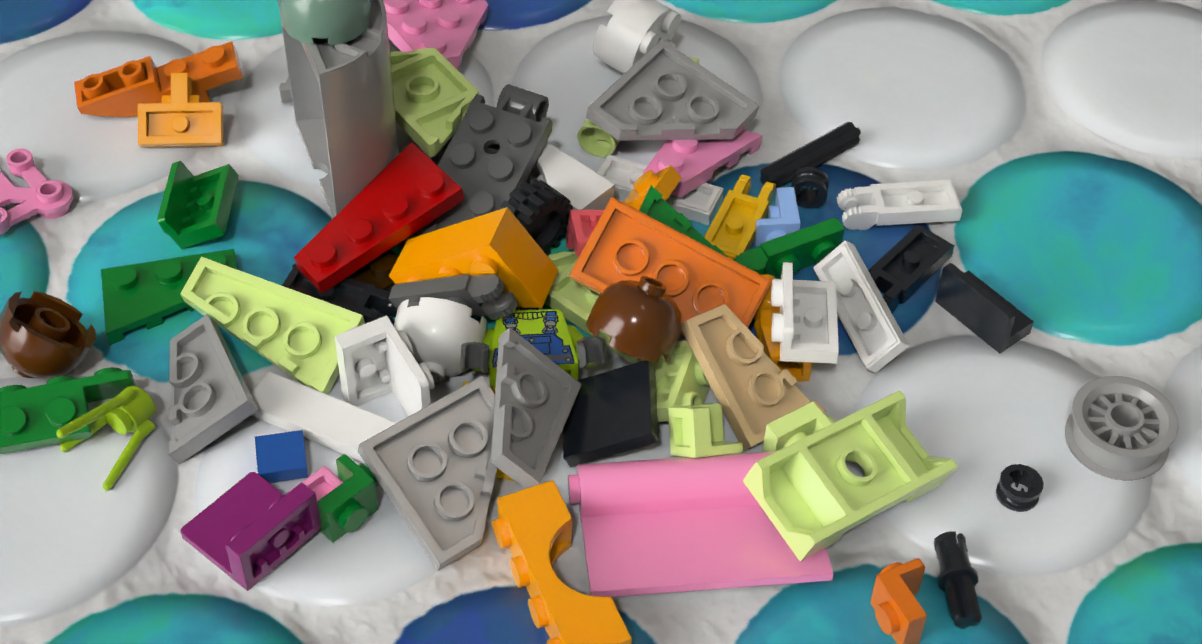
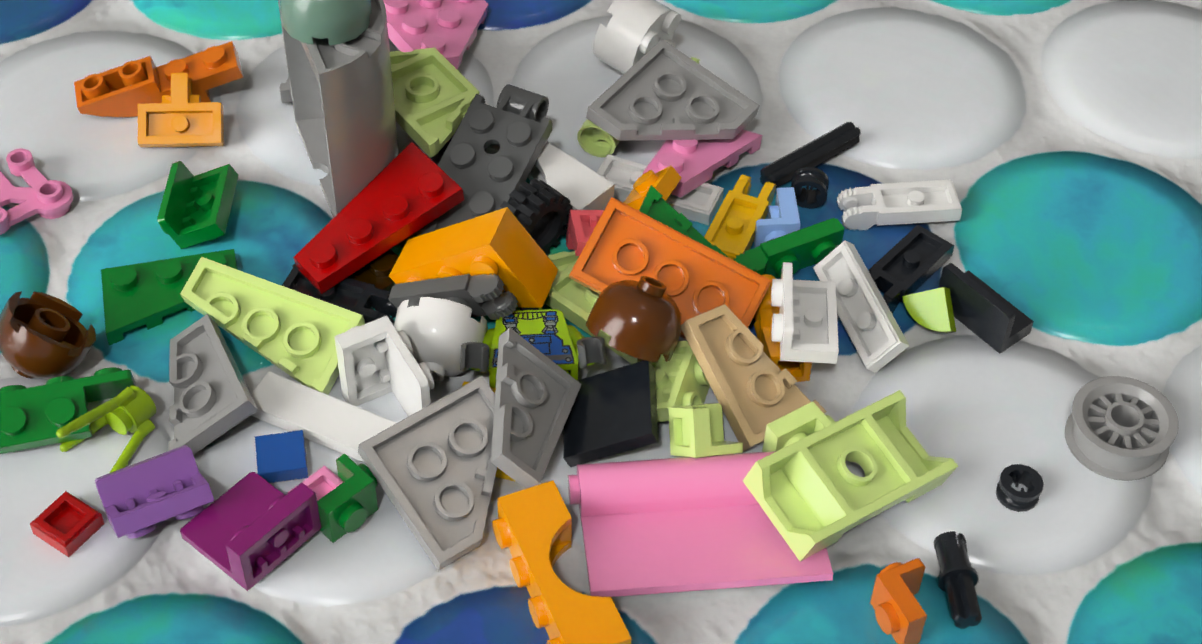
(67, 524): none -> red tile
(153, 492): none -> medium lavender bracket
(932, 309): none -> lime tile

